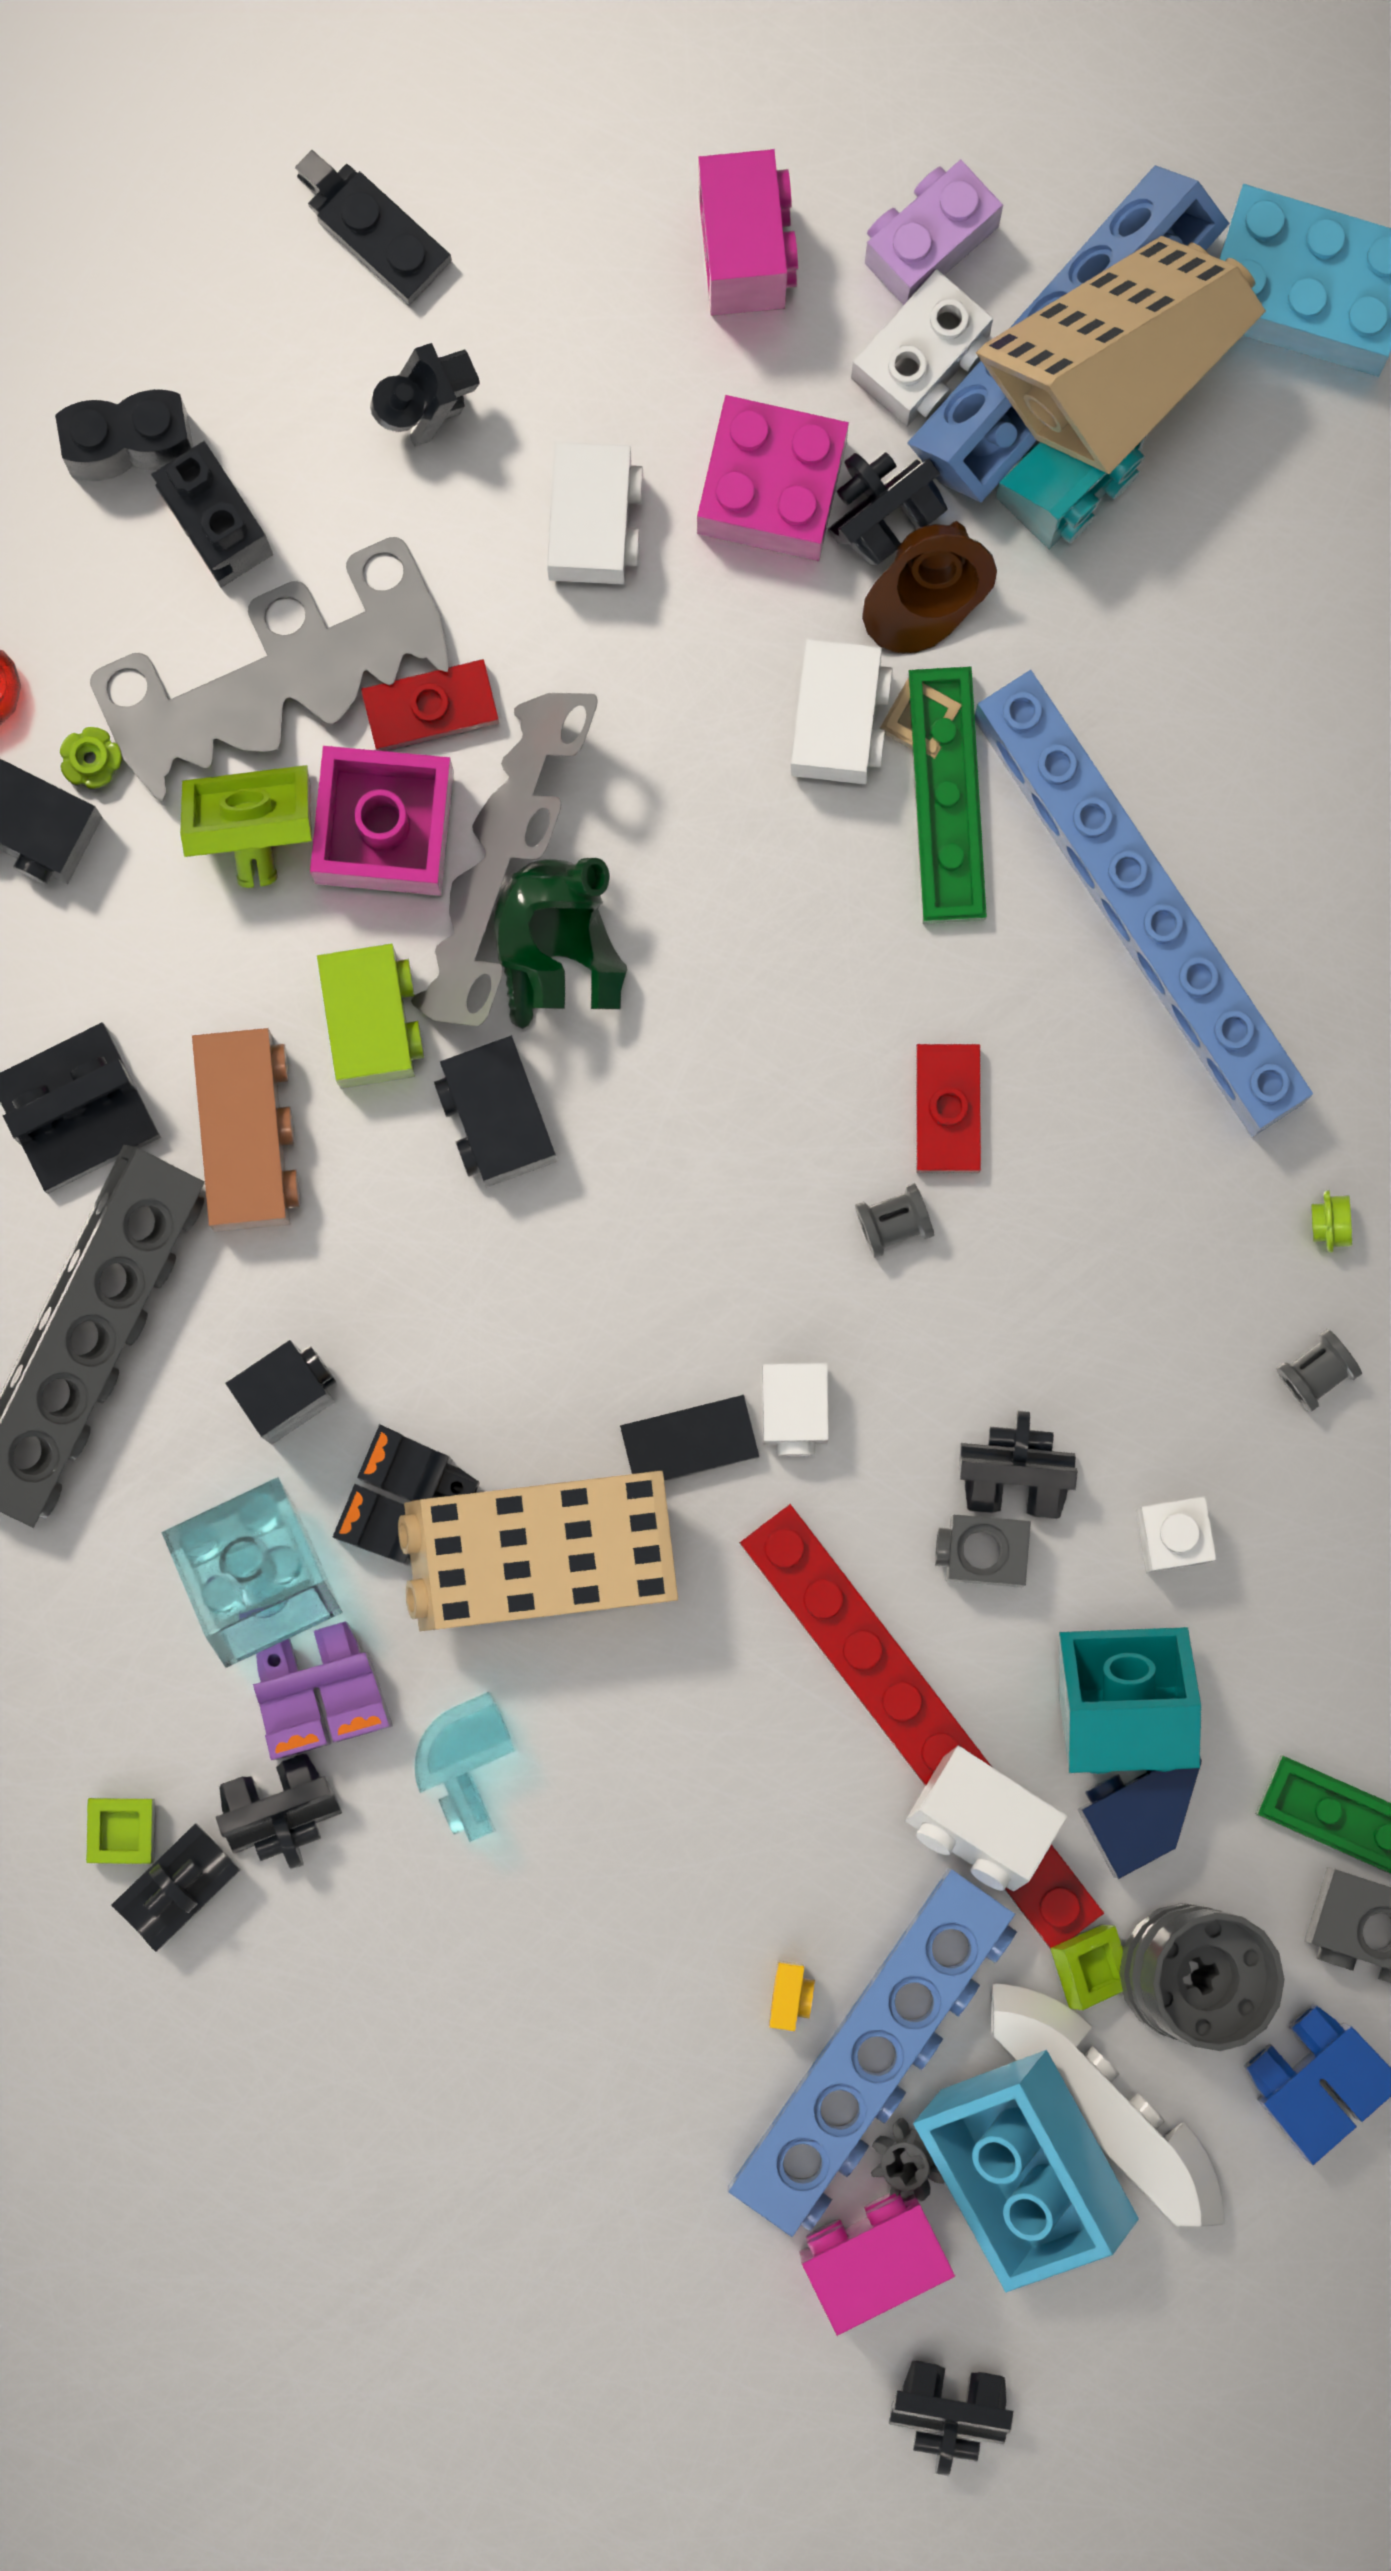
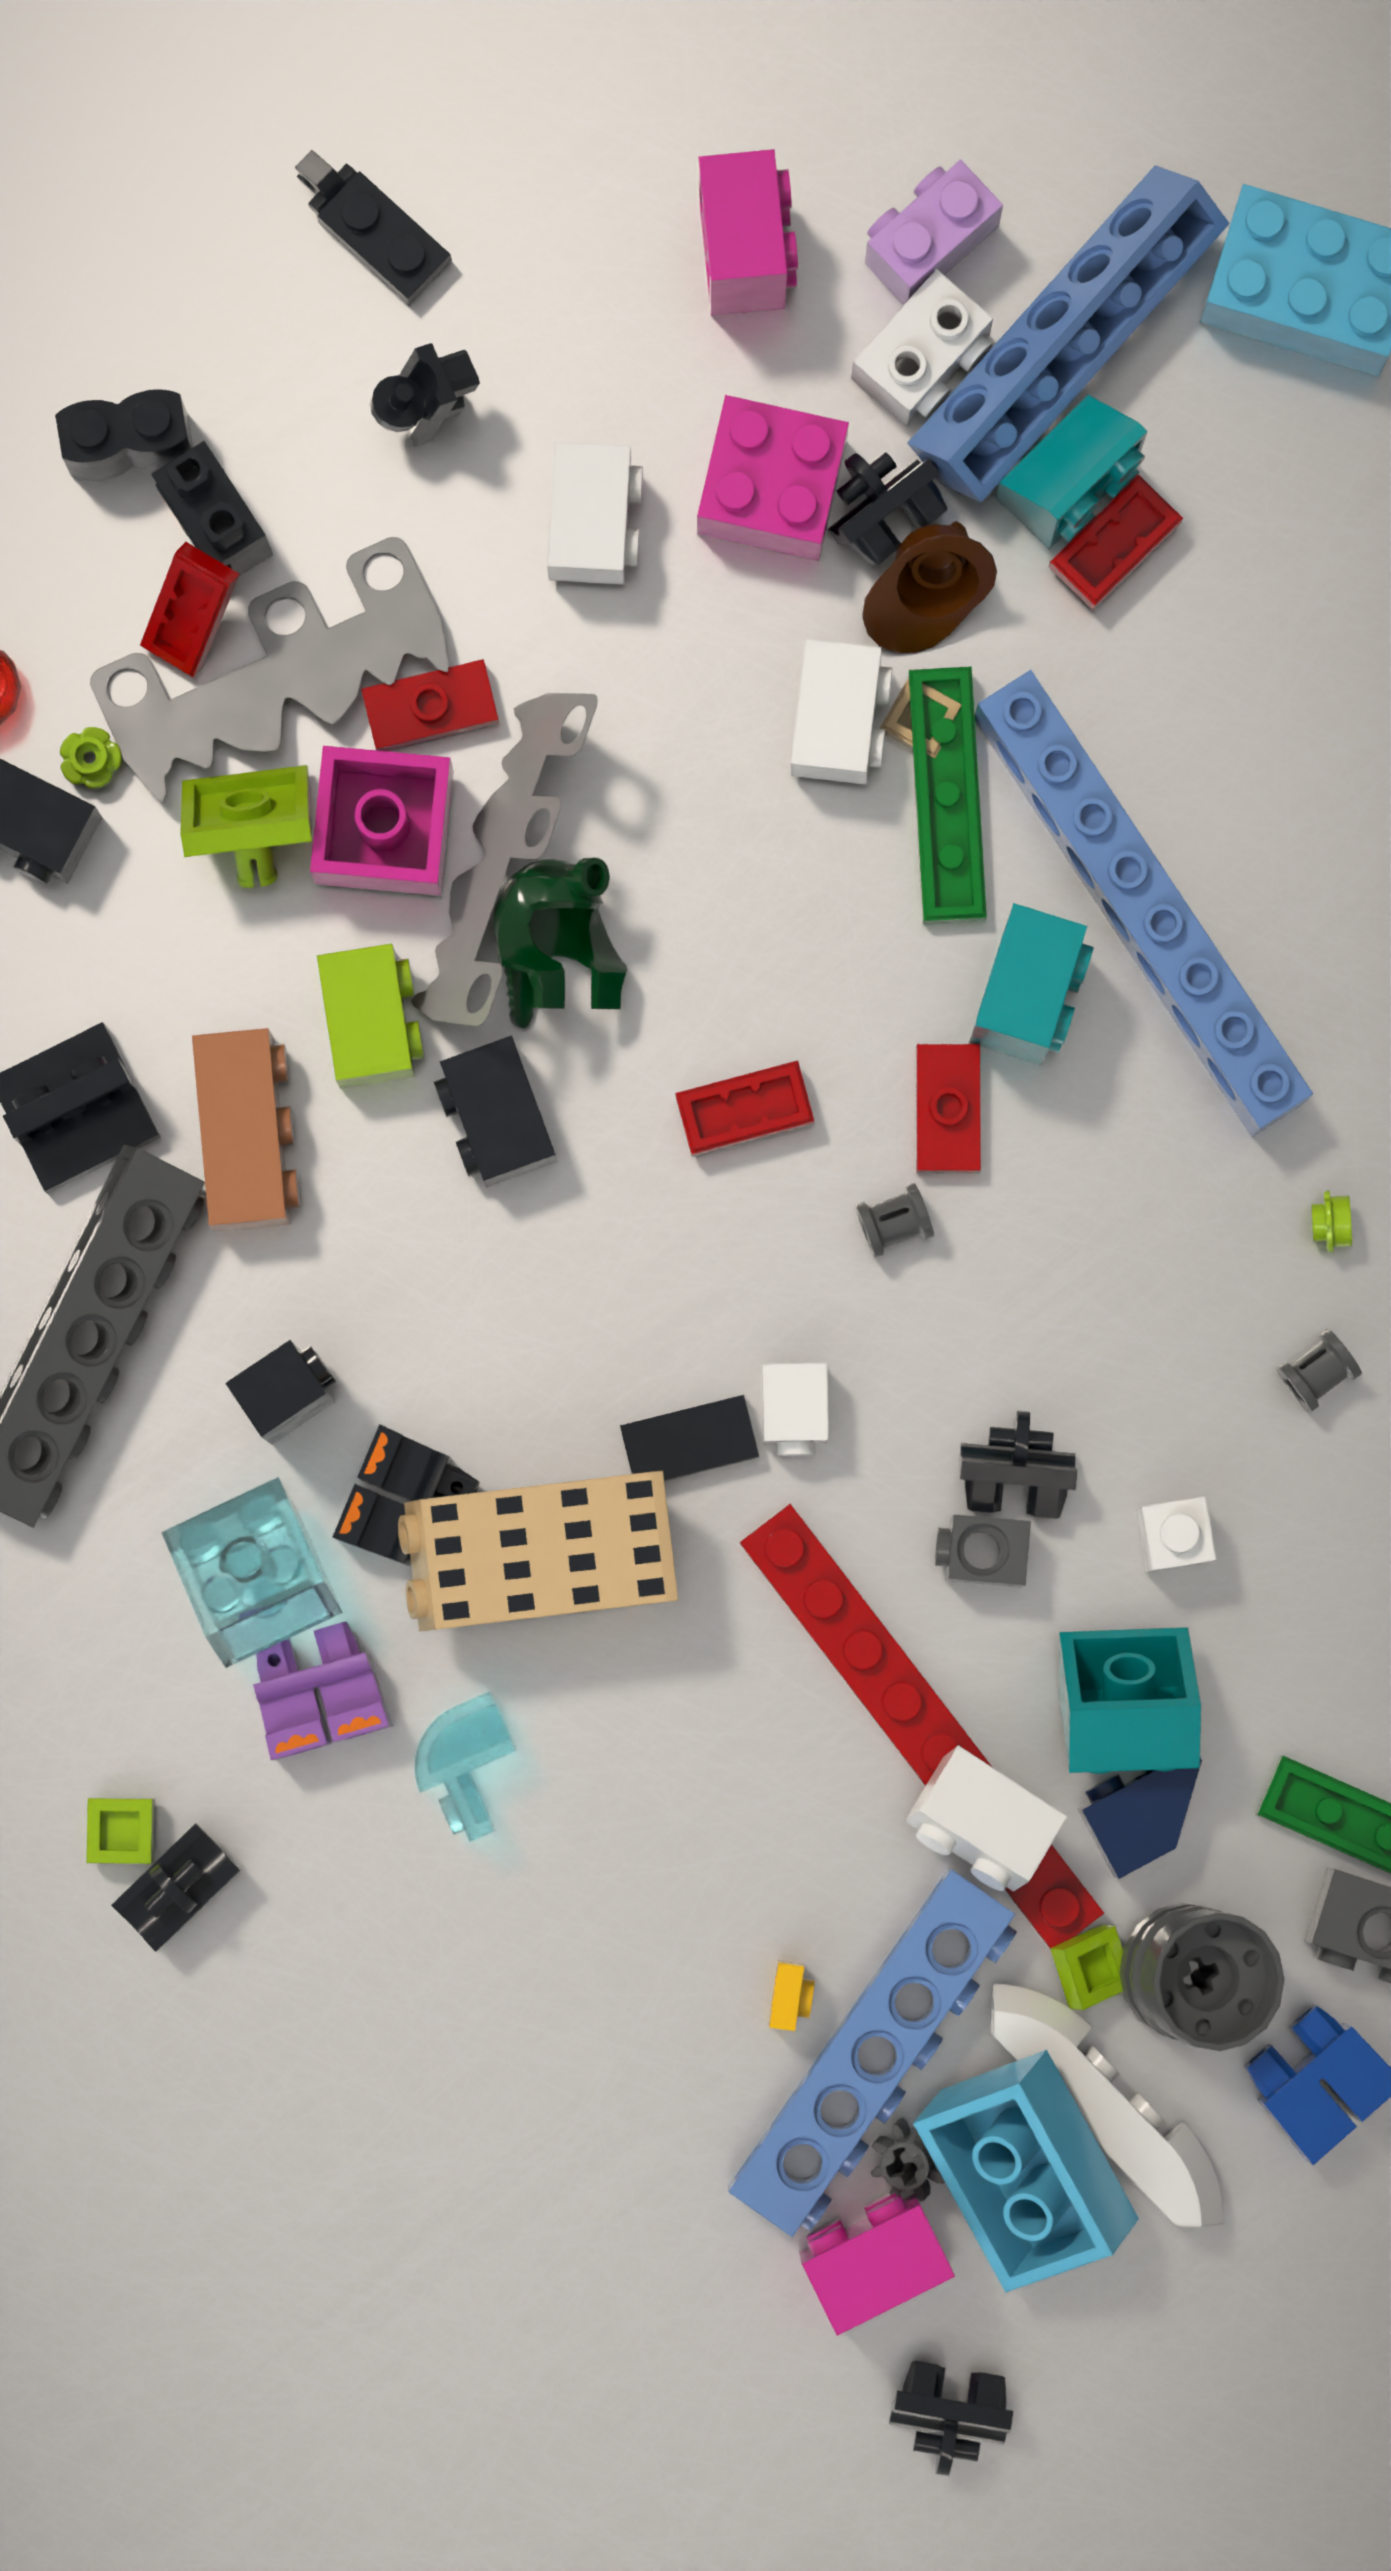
(189, 609): none -> red plate
(279, 1821): black hips -> none
(744, 1108): none -> red plate
(1028, 985): none -> teal brick
(1115, 542): none -> red plate
(1122, 348): tan slope -> none

